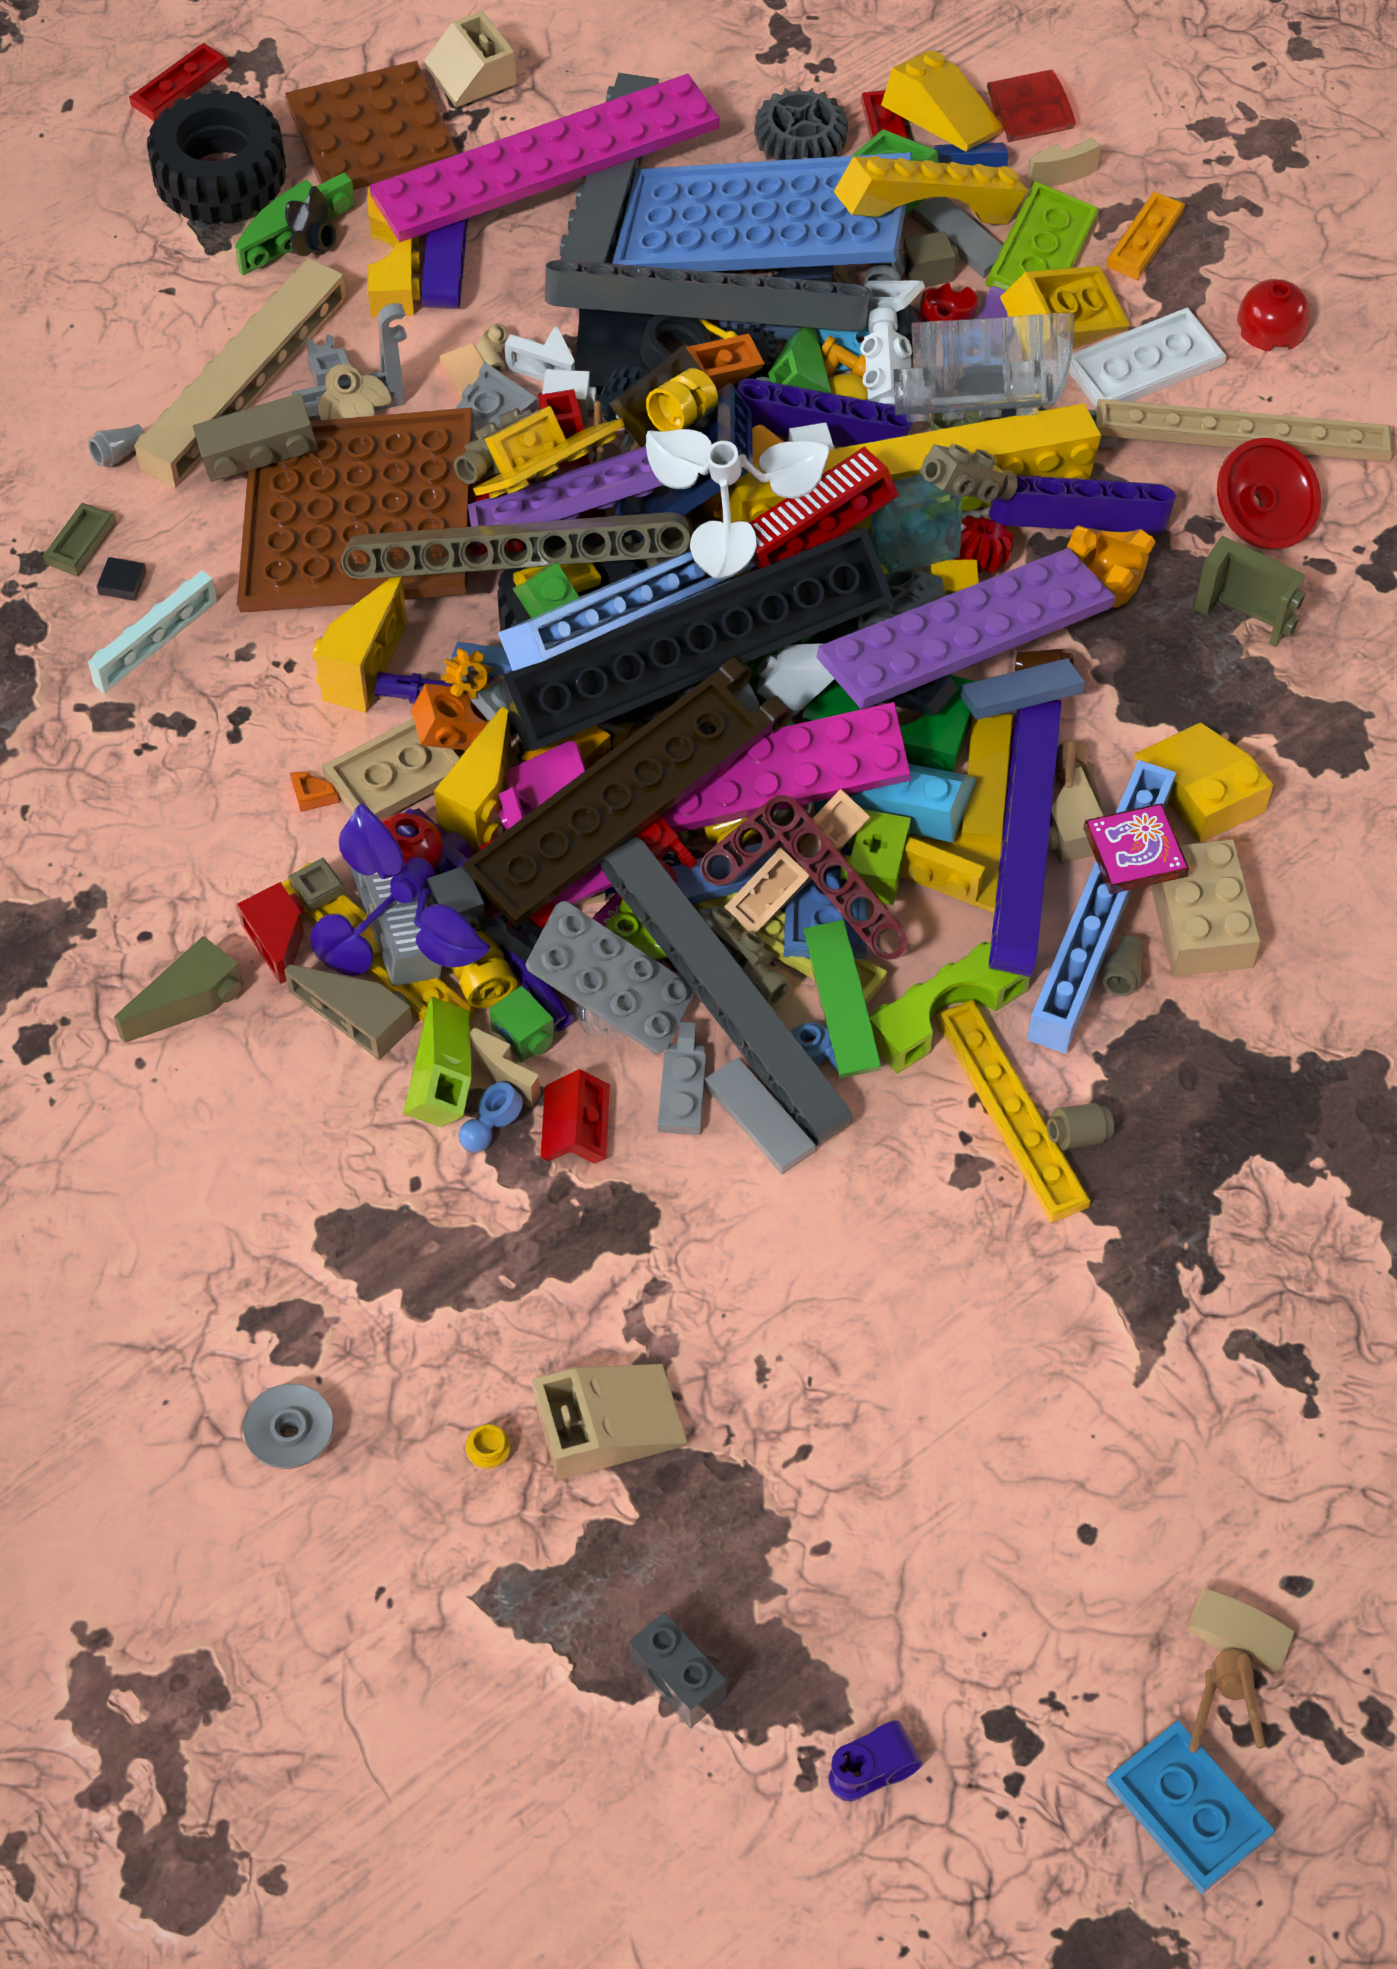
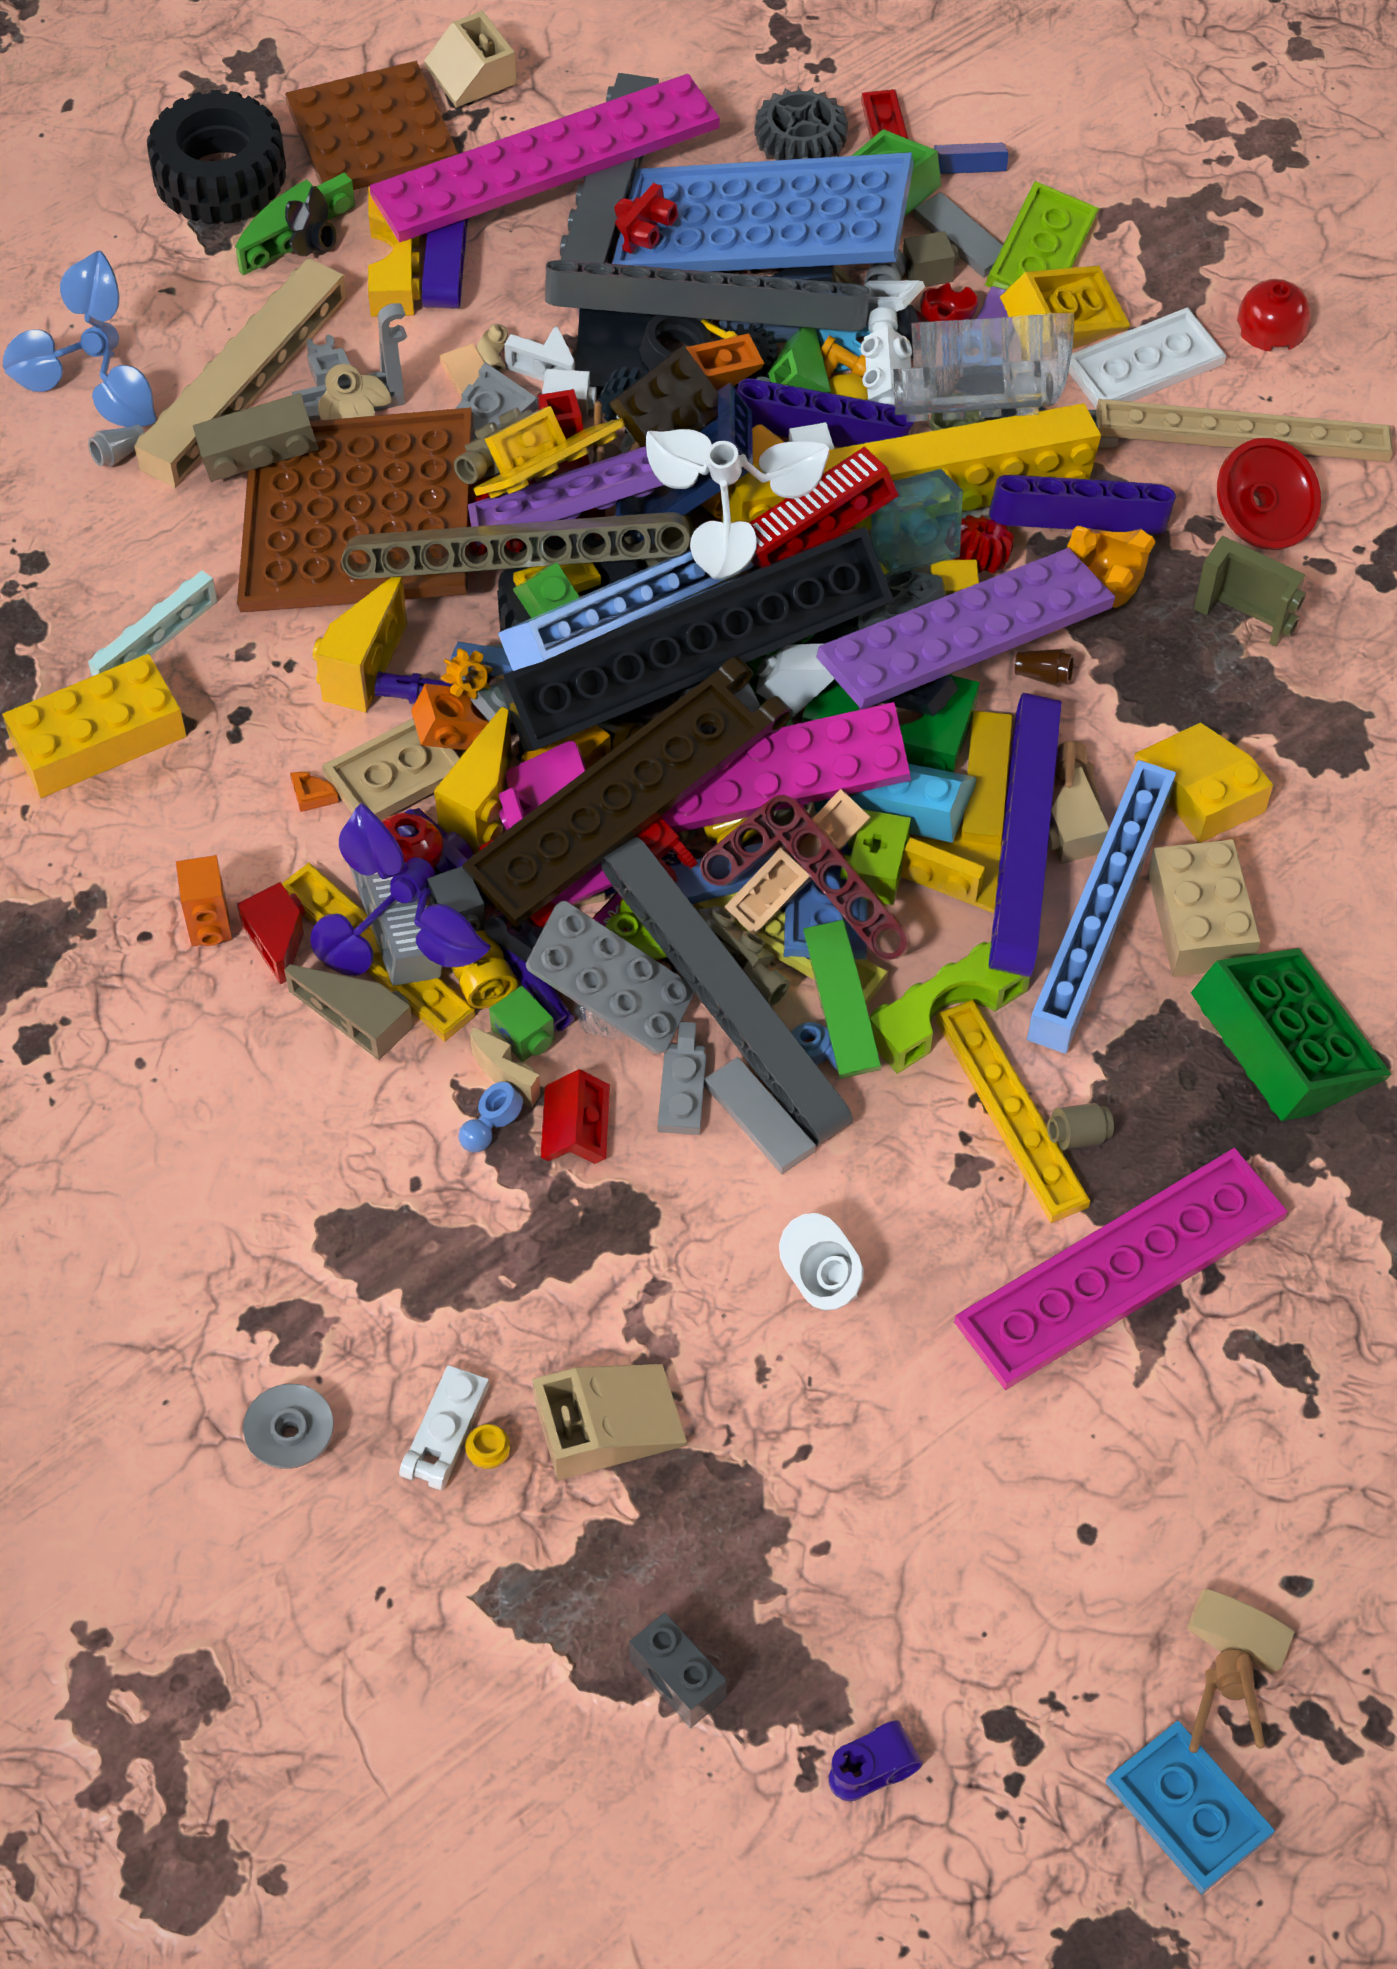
(31, 356): none -> medium blue plant
(79, 539): olive tile -> none
(94, 725): none -> yellow brick
(121, 578): black tile -> none
(179, 81): red tile -> none
(184, 991): olive slope -> none
(203, 900): none -> orange brick
(316, 884): dark tan tile -> none
(441, 1066): lime slope -> none
(445, 1427): none -> white plate
(639, 218): none -> red hips
(682, 400): yellow wheel -> none
(821, 1261): none -> white piece
(880, 184): yellow arch -> none
(940, 101): yellow slope -> none
(968, 473): dark tan brick -> none
(1022, 689): sand blue tile -> none
(1031, 105): clear red slope -> none
(1059, 167): tan slope -> none
(1119, 1268): none -> dark pink plate
(1123, 969): dark tan cone -> none
(1136, 848): tile -> none
(1145, 235): light orange tile -> none
(1288, 1032): none -> green slope

